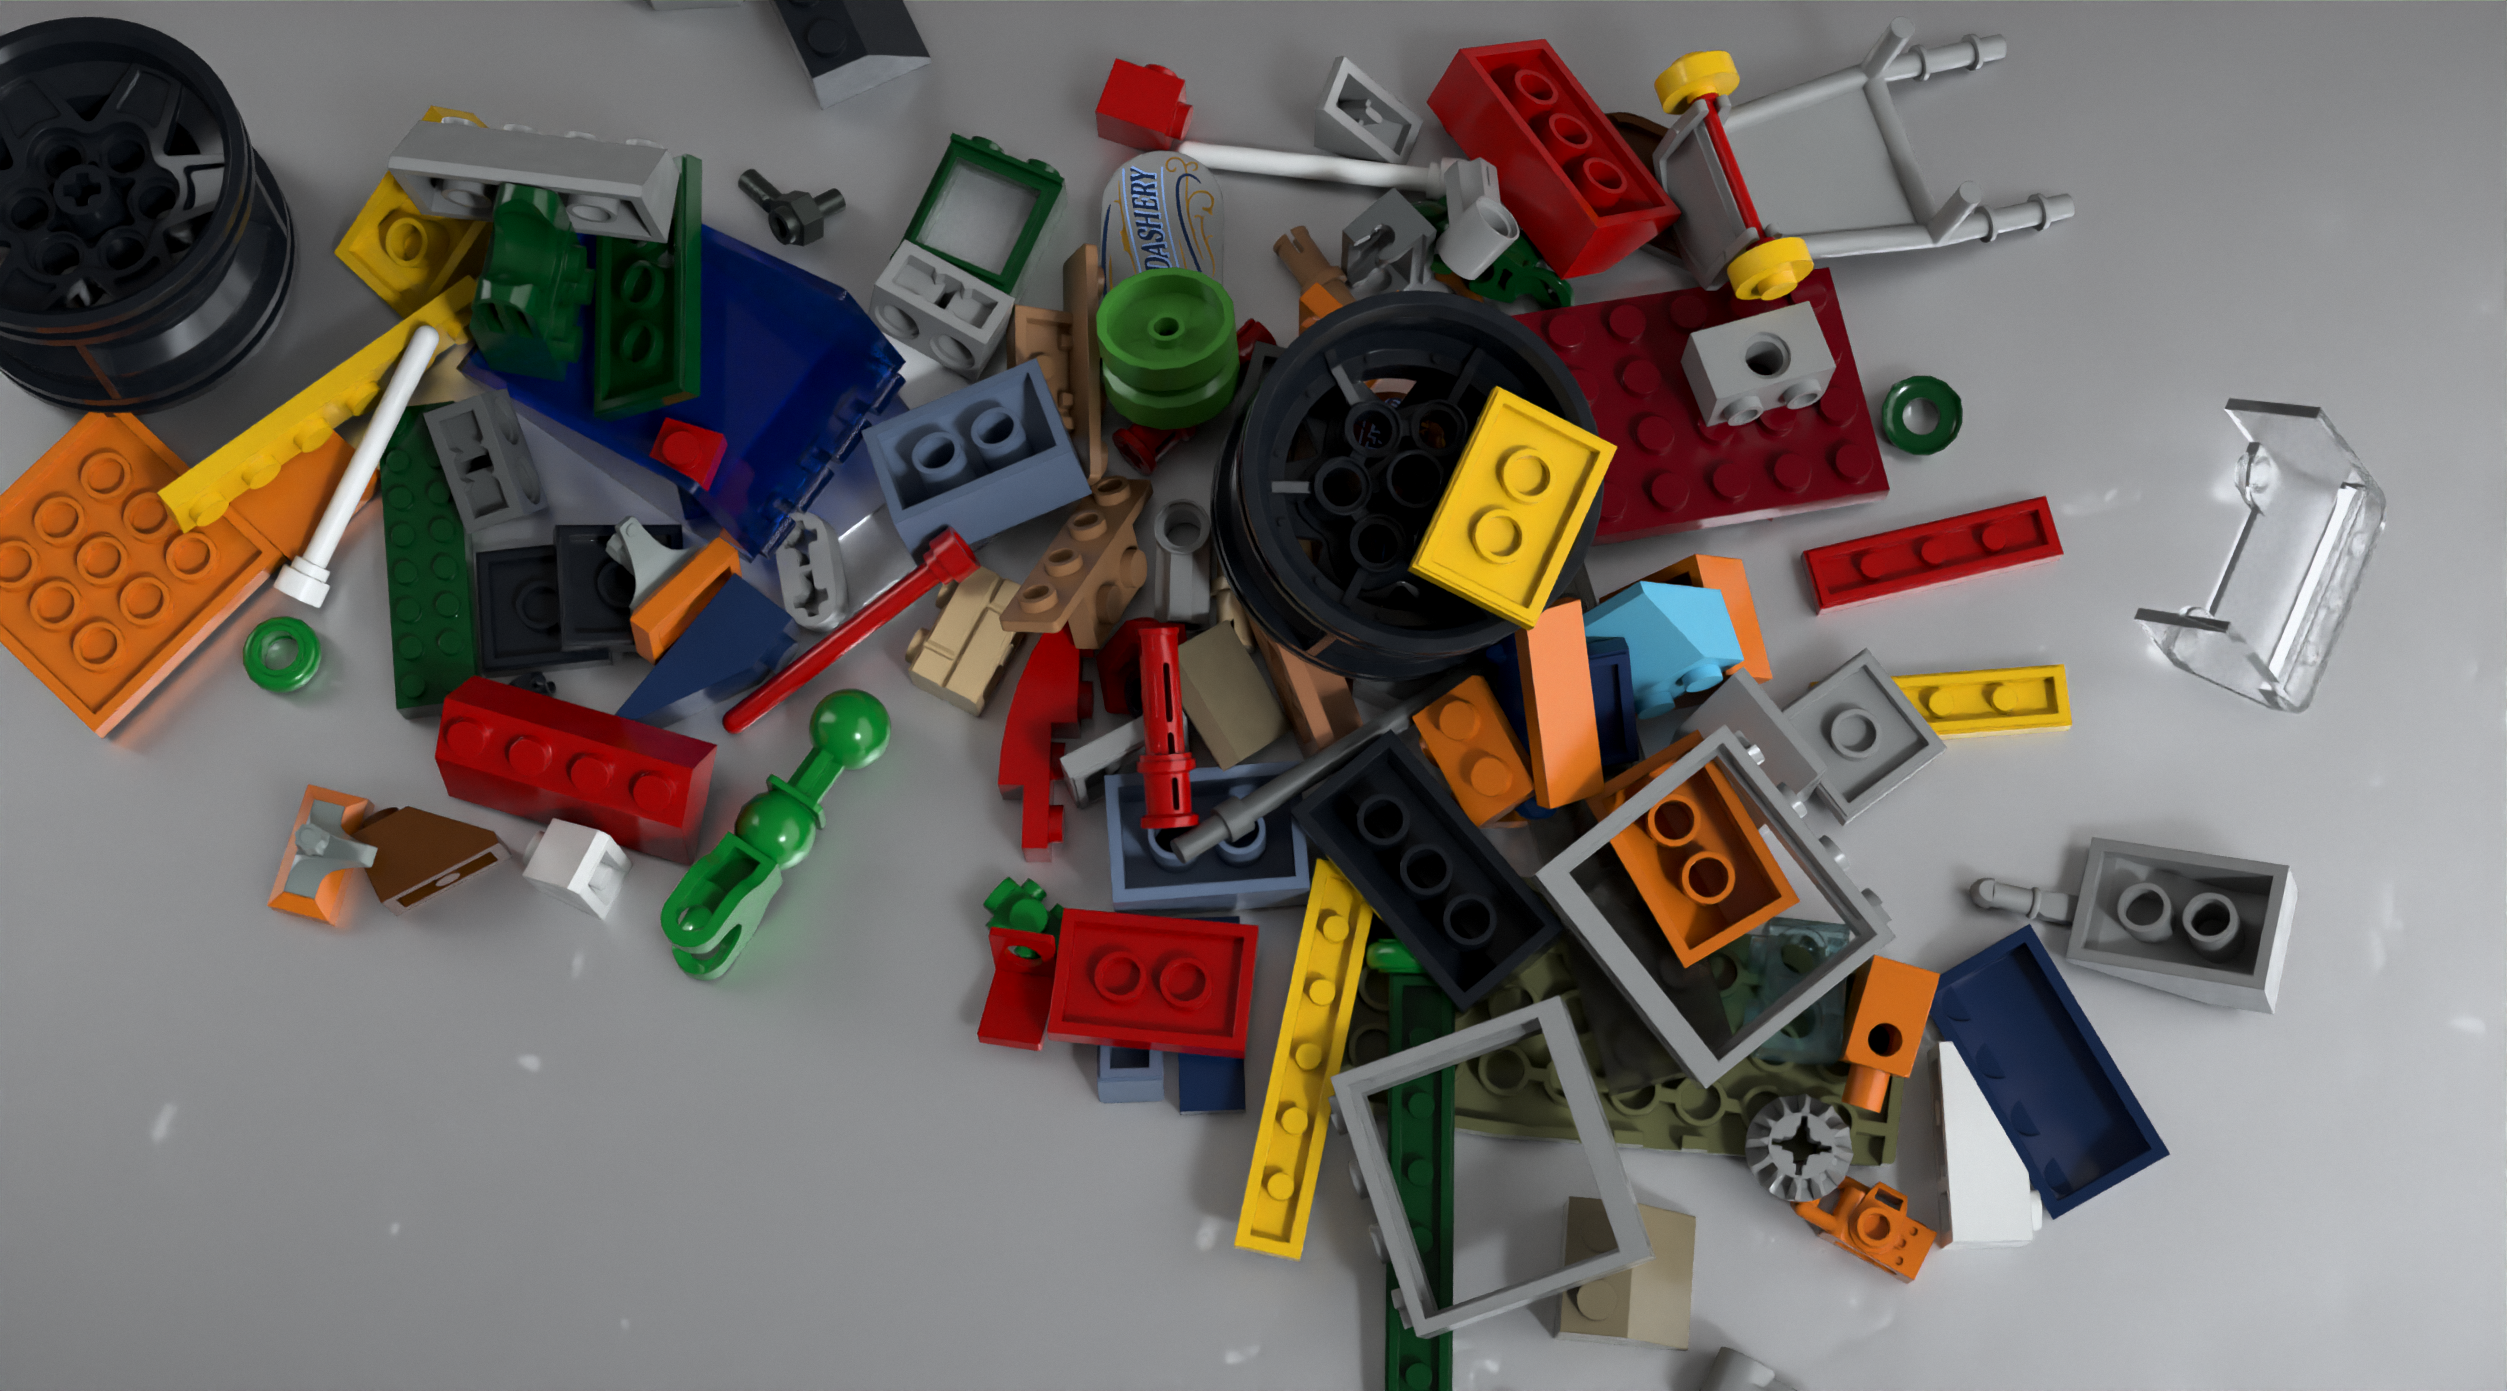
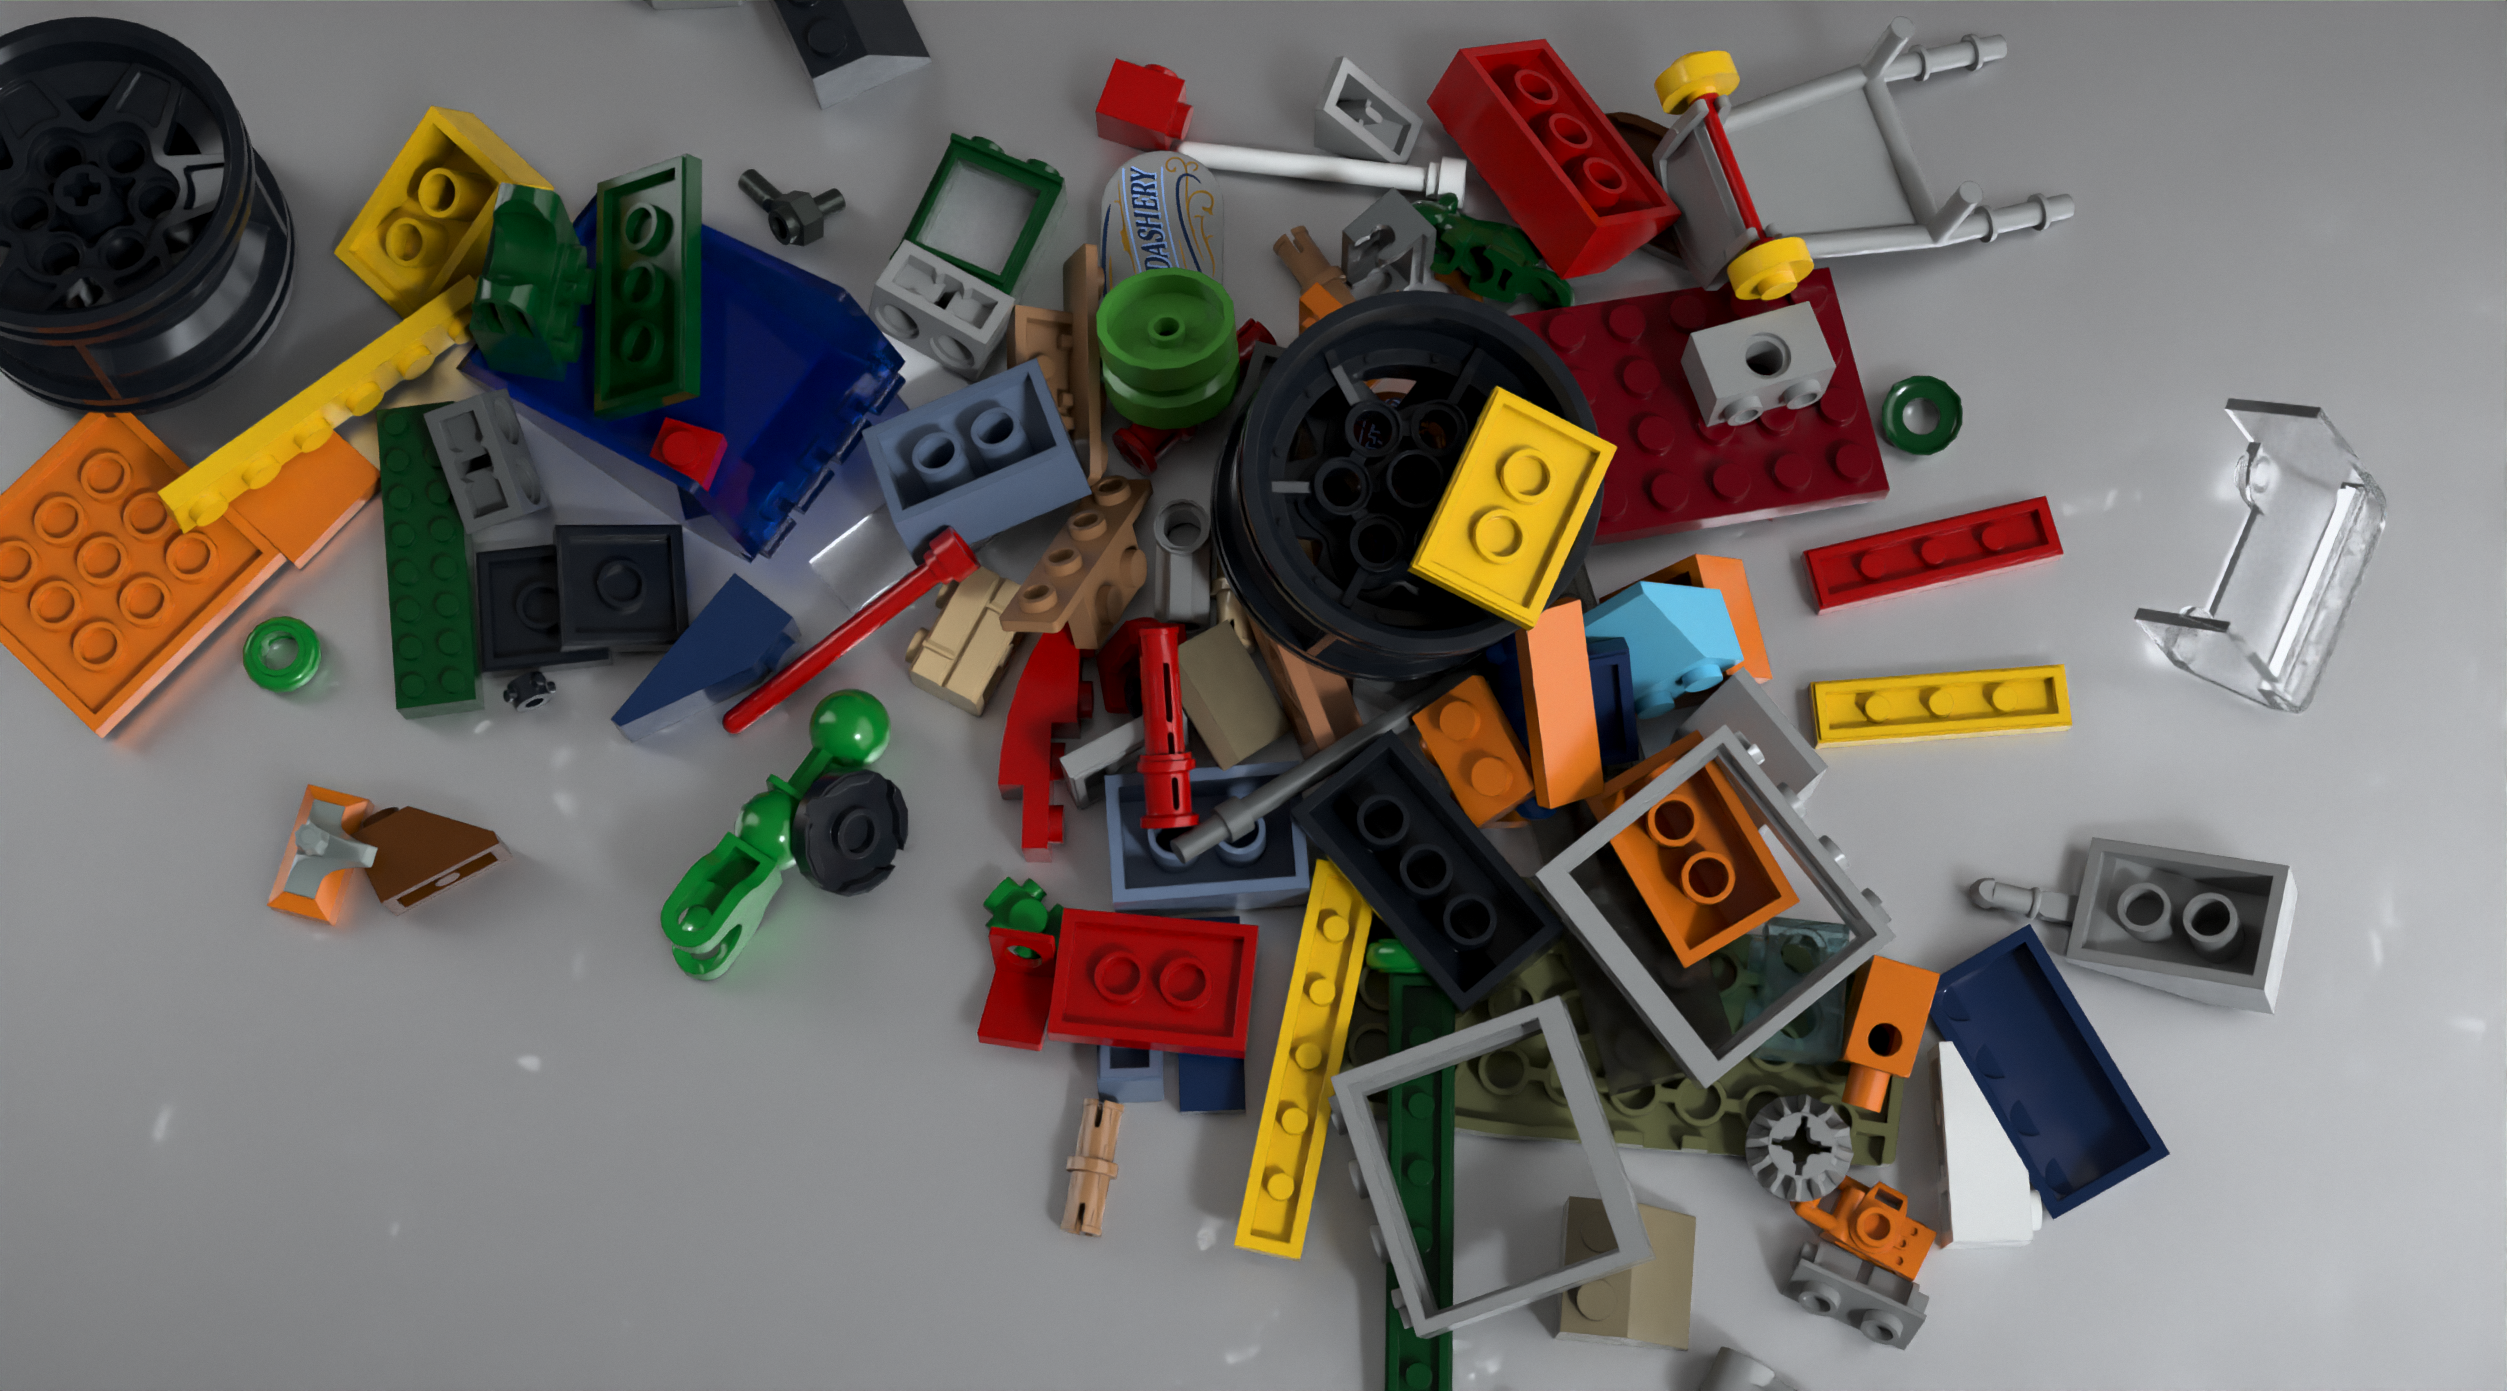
(308, 574): white piece -> none
(575, 766): red slope -> none
(577, 866): white slope -> none
(604, 185): light grey slope -> none
(669, 584): orange piece -> none
(824, 569): light grey beam -> none
(849, 830): none -> black tile
(1092, 1167): none -> medium nougat pin
(1477, 220): light grey piece -> none
(1863, 734): light grey tile -> none
(1884, 1310): none -> light grey hinge

